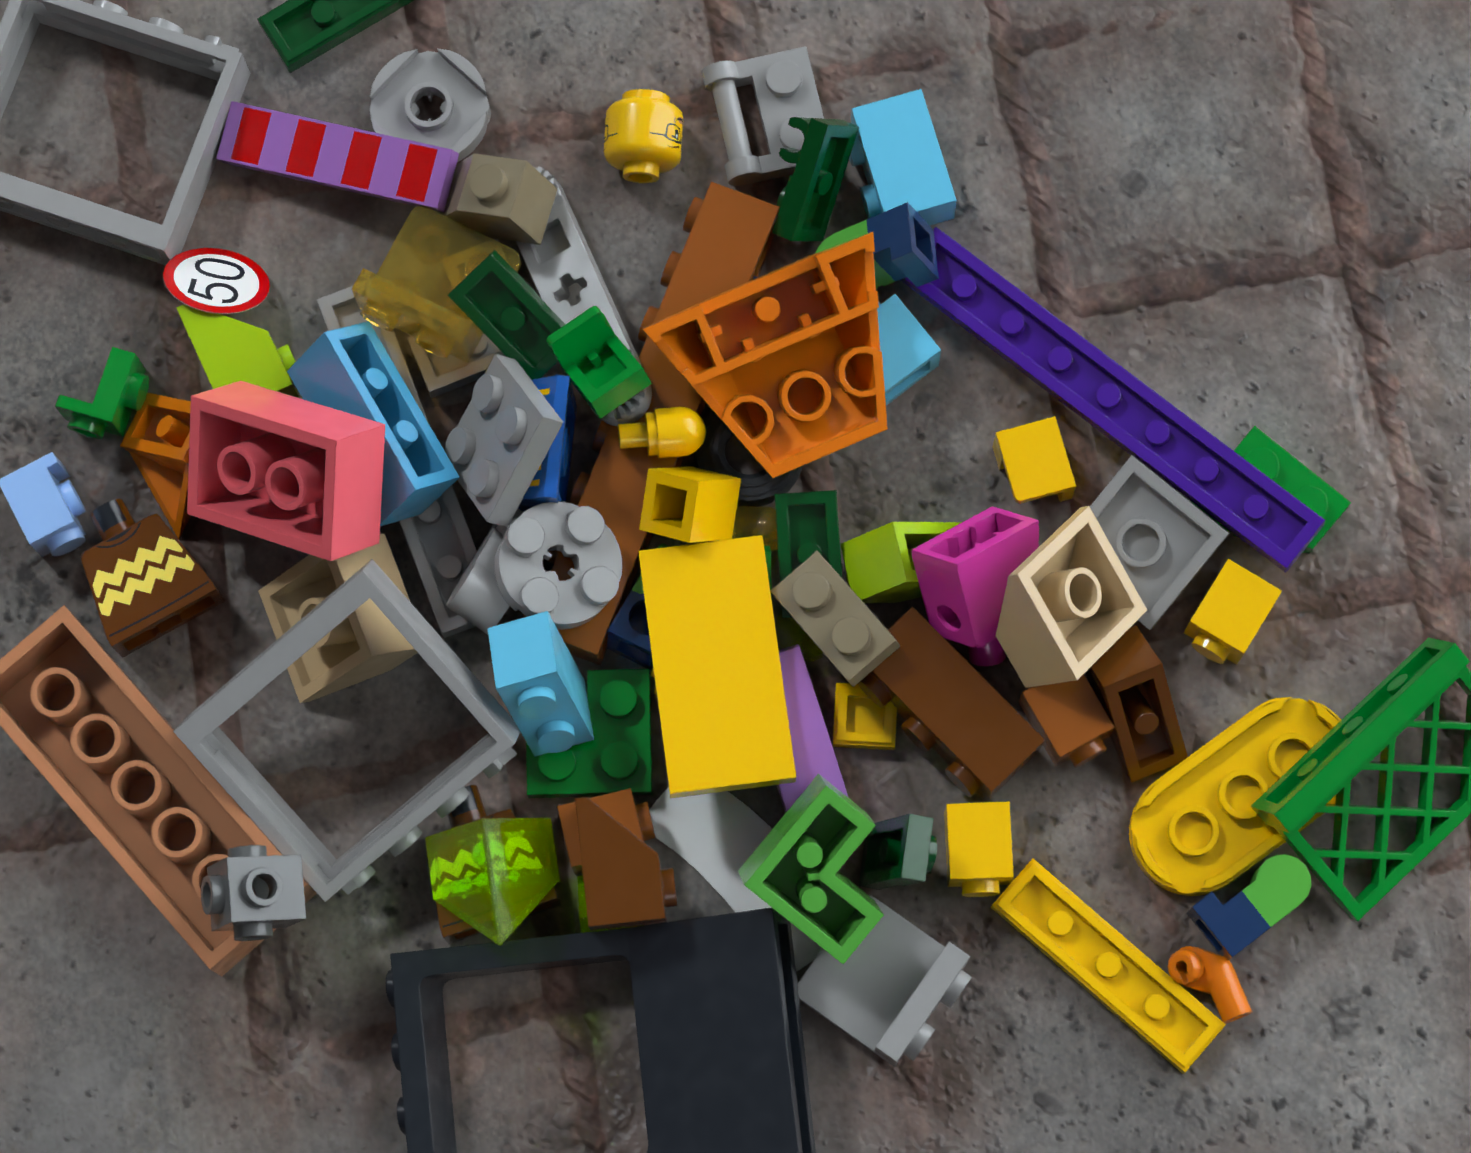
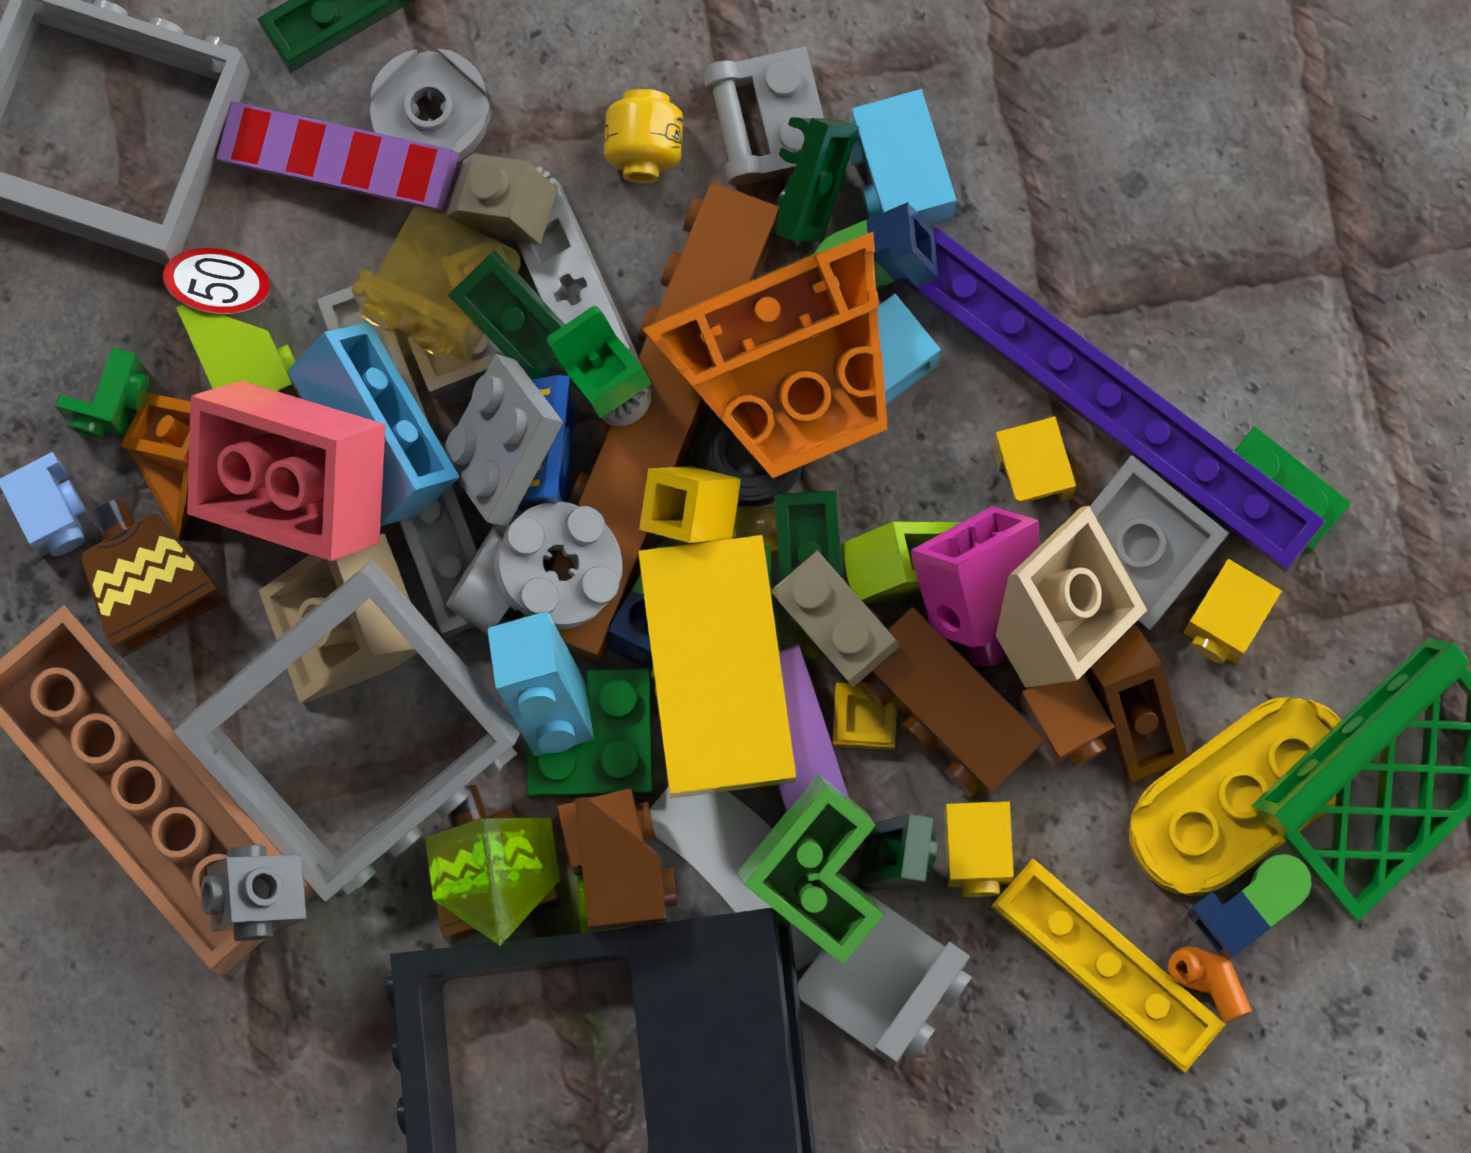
(665, 432): yellow cylinder -> none

